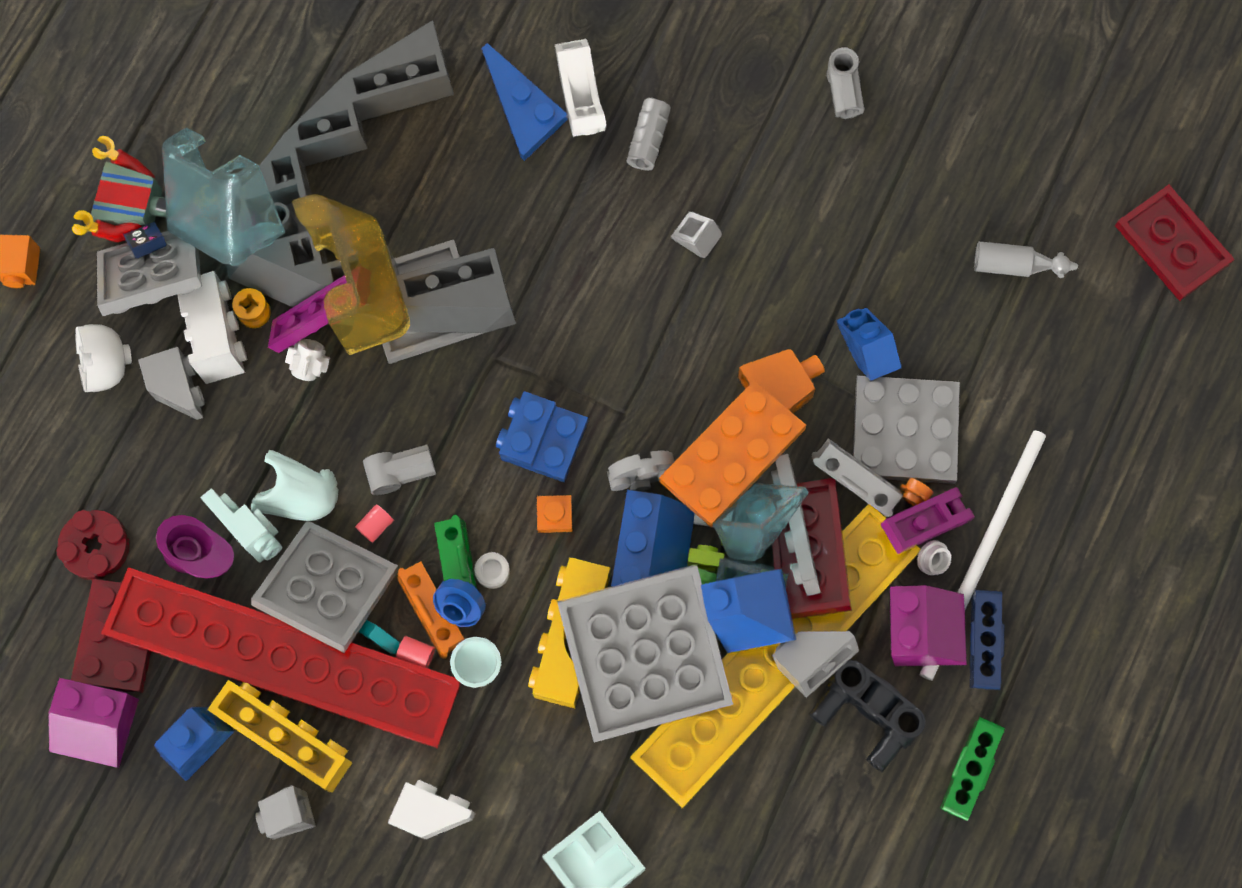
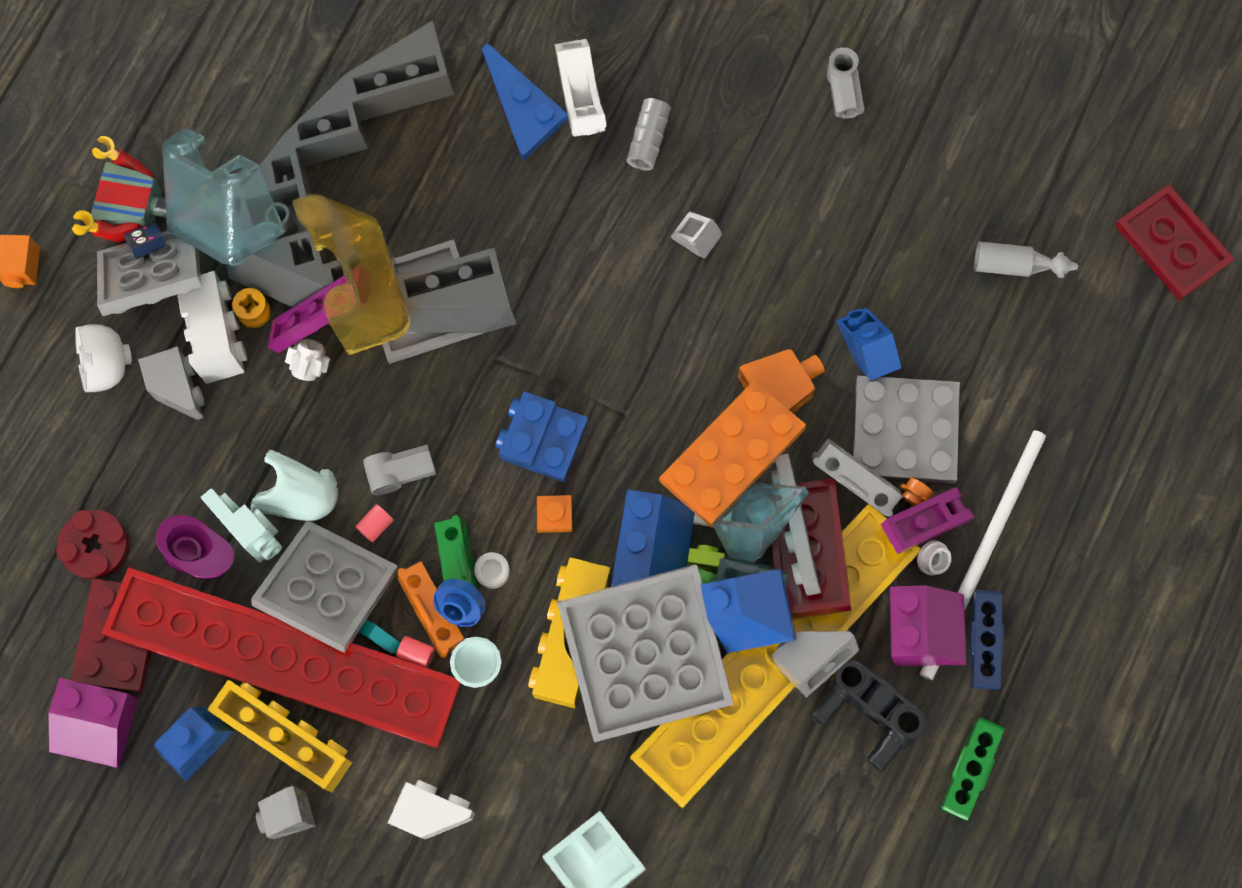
(639, 472): light grey plate -> none

